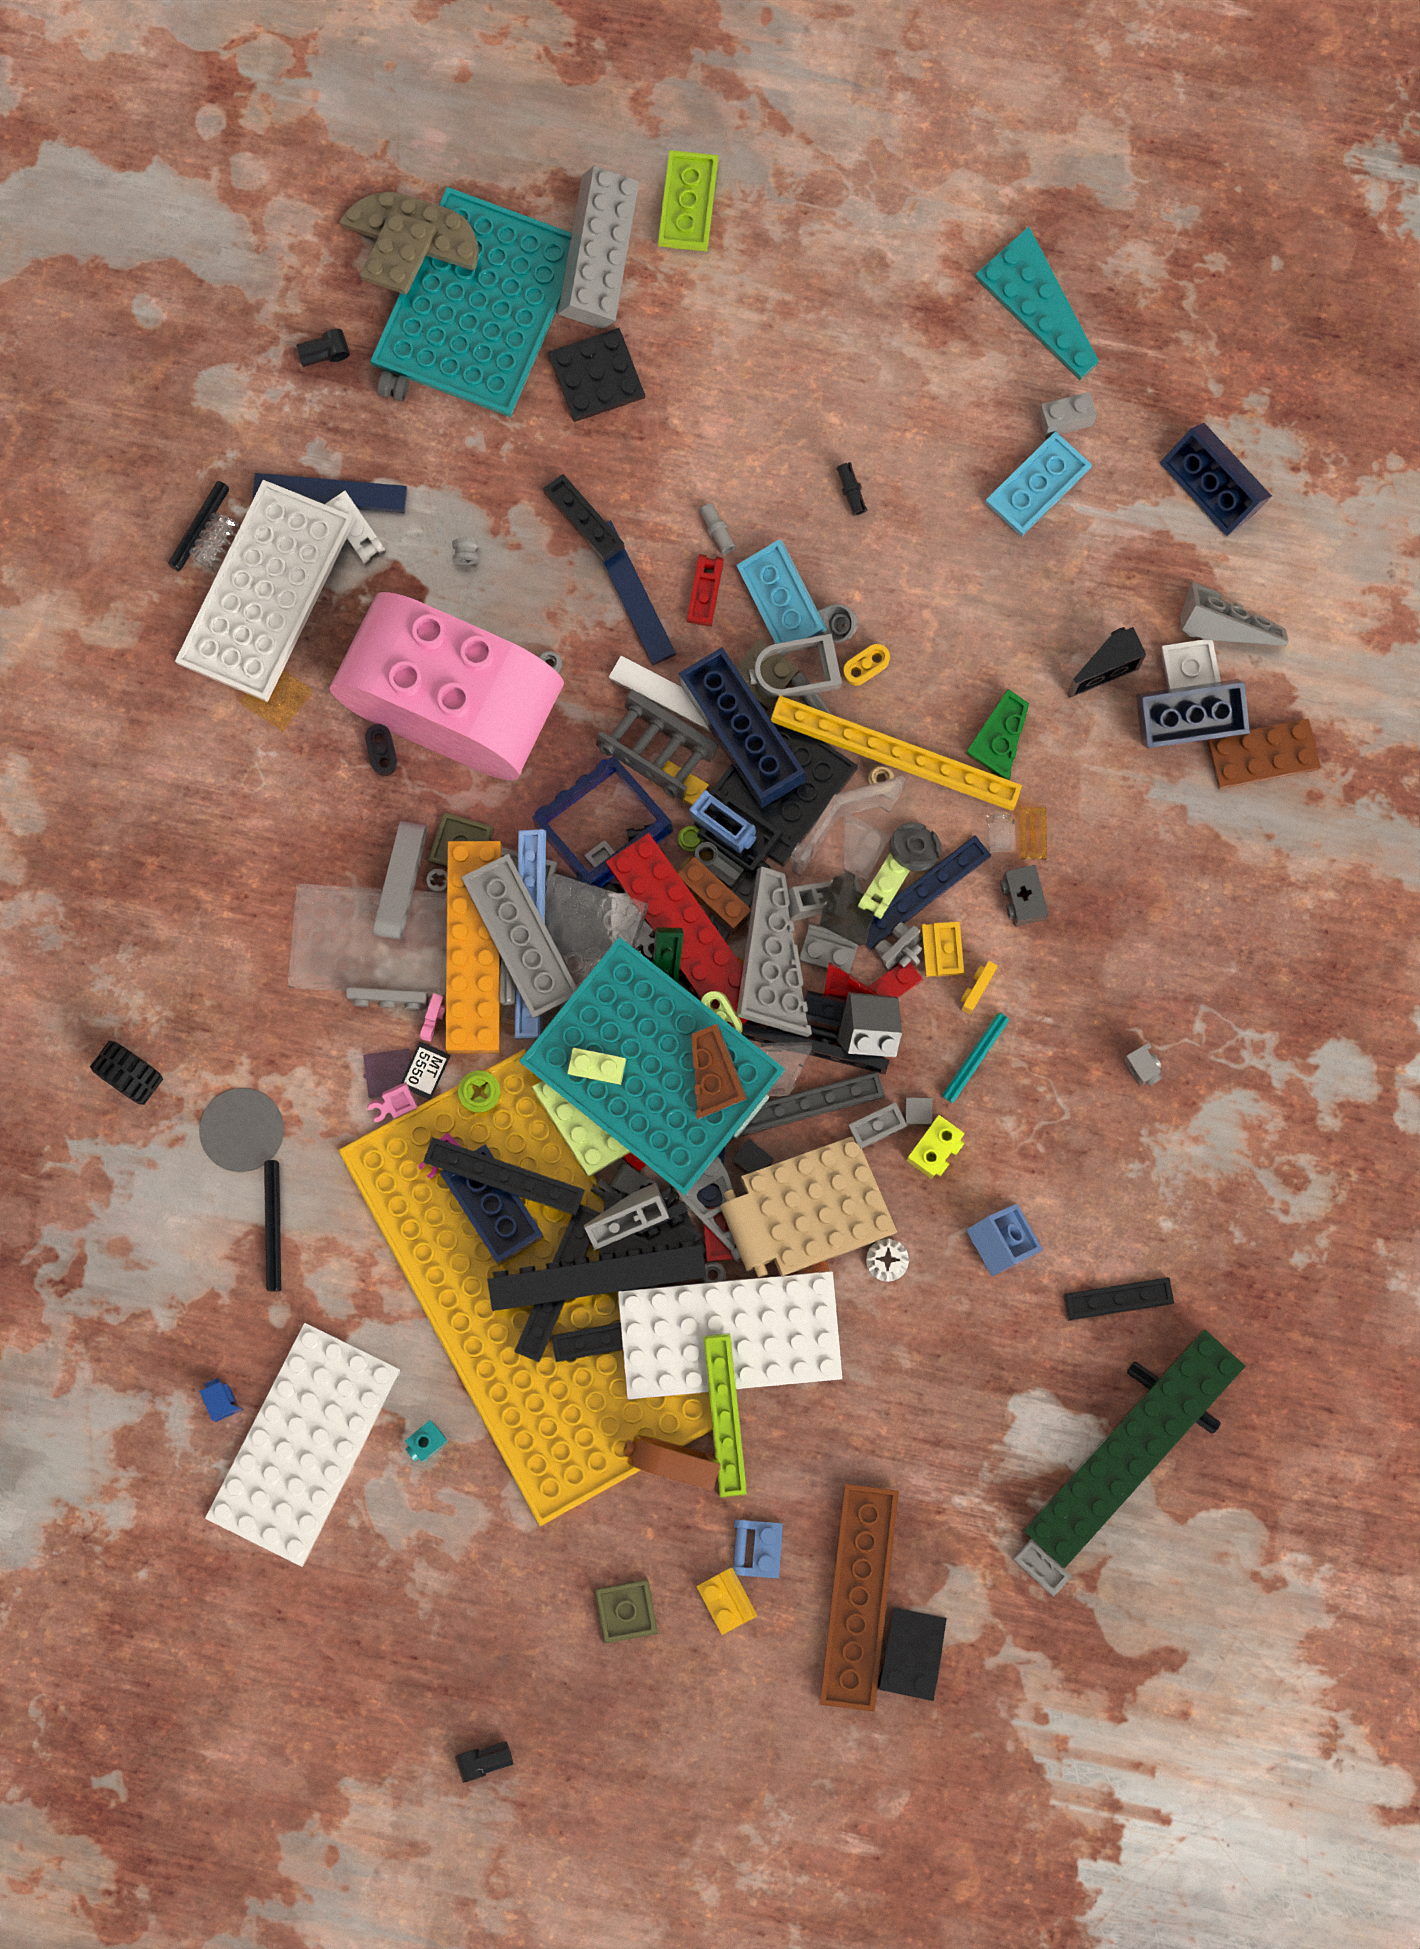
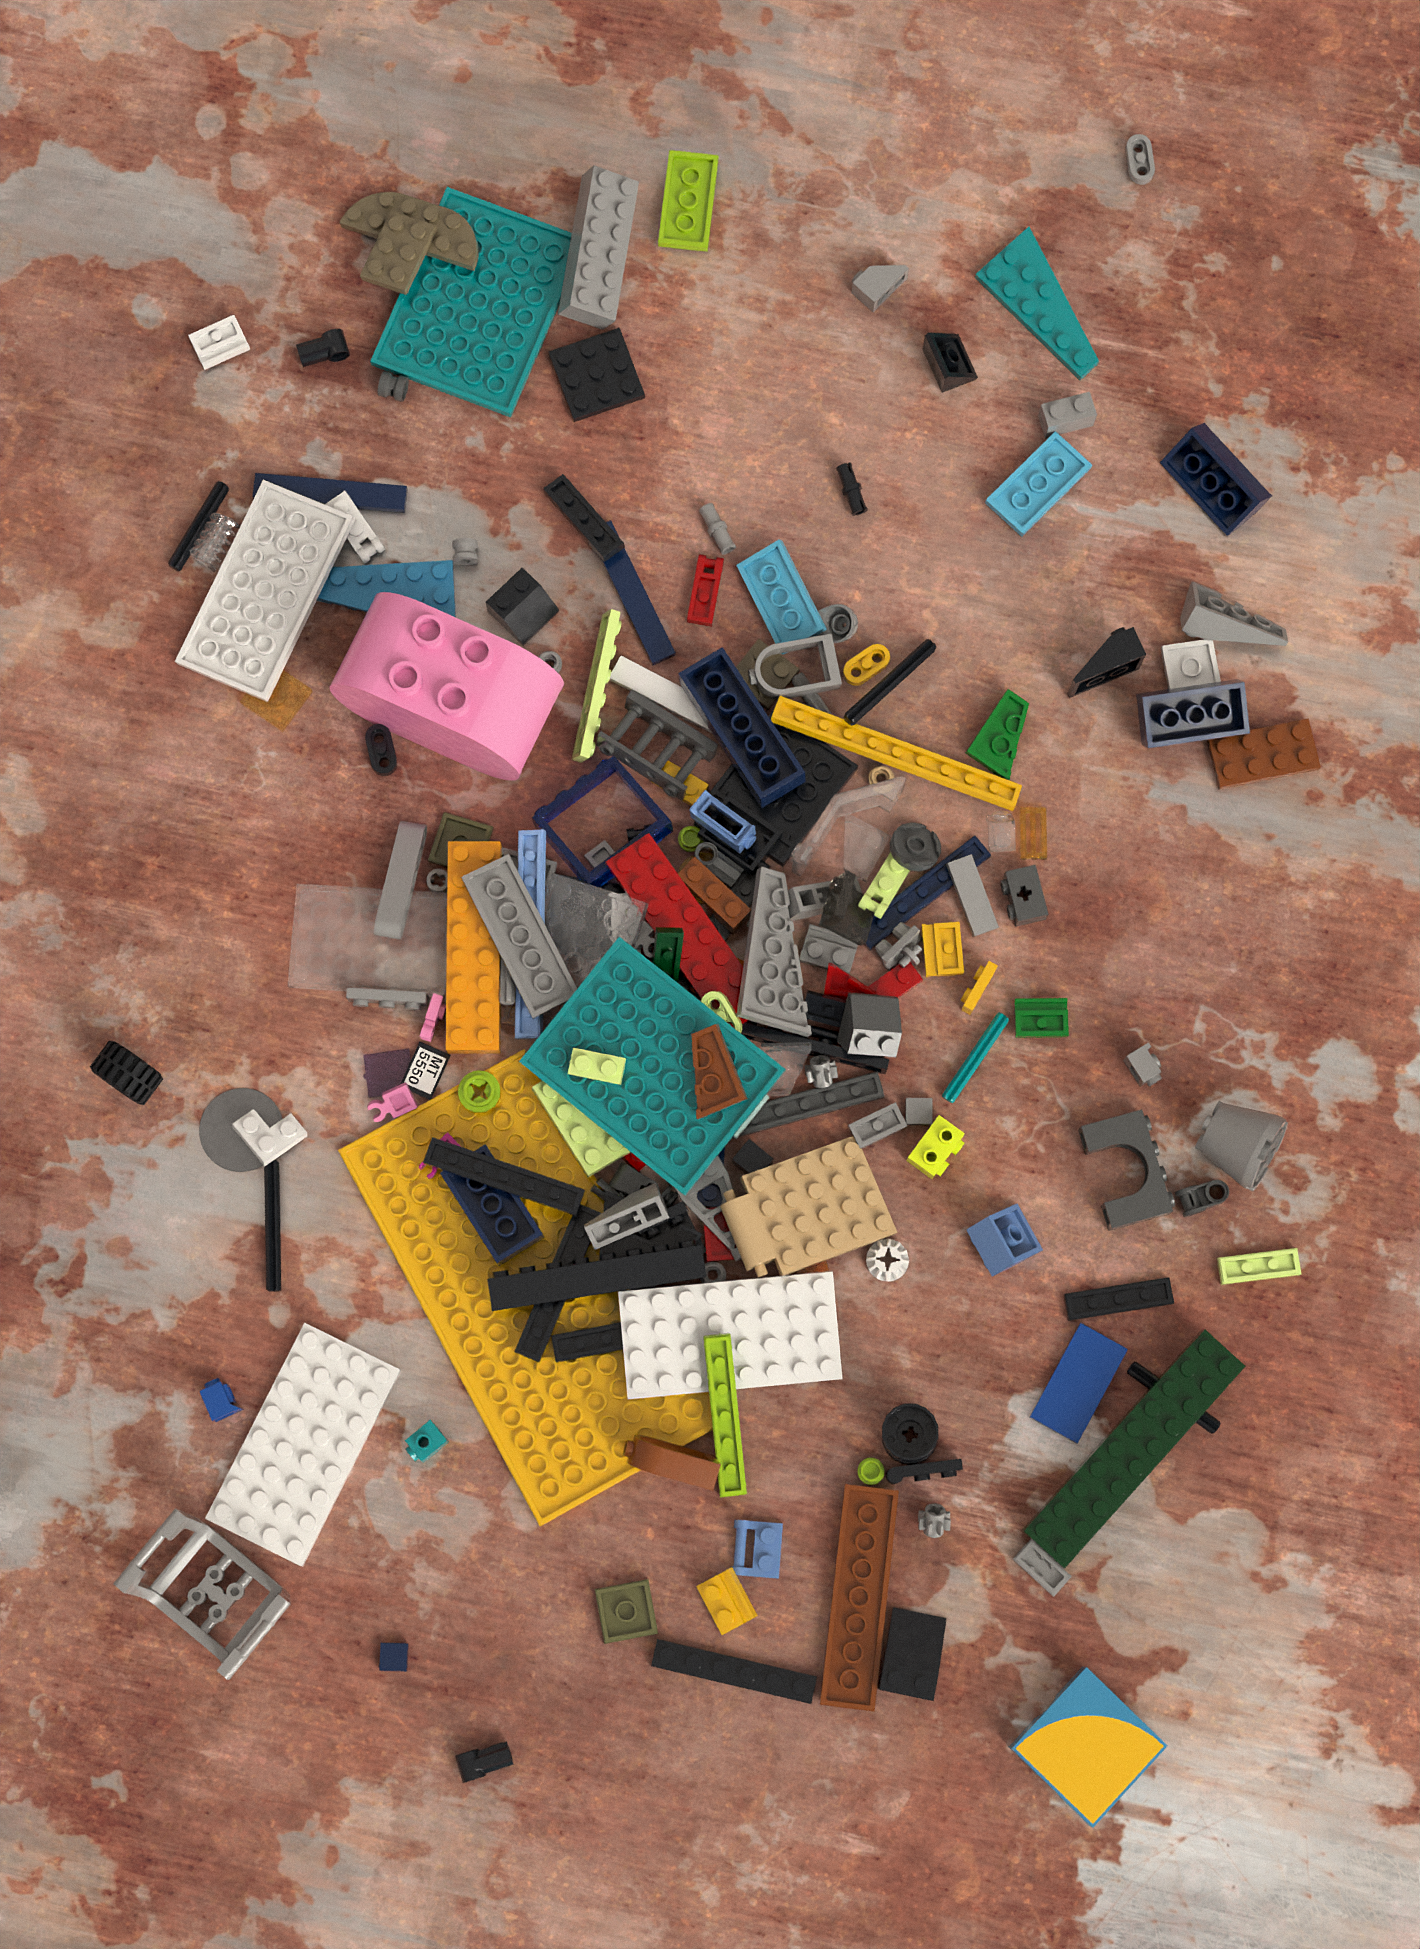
(219, 342): none -> white plate
(255, 1627): none -> light grey windscreen
(265, 1141): none -> white plate
(393, 1656): none -> dark blue tile
(424, 581): none -> dark azure wing
(522, 606): none -> black slope
(598, 677): none -> yellowish green plate
(734, 1671): none -> black plate
(821, 1071): none -> light grey gear
(870, 1471): none -> lime plate
(878, 283): none -> light grey slope
(889, 682): none -> black axle
(899, 1421): none -> black wheel
(922, 1471): none -> black plate
(934, 1520): none -> light grey gear
(948, 360): none -> black slope
(972, 895): none -> light grey tile
(1041, 1018): none -> green plate
(1078, 1383): none -> blue tile
(1088, 1746): none -> yellow tile
(1131, 1133): none -> dark grey arch
(1140, 161): none -> light grey plate
(1197, 1197): none -> dark grey piece
(1242, 1141): none -> light grey cone
(1259, 1266): none -> yellowish green tile

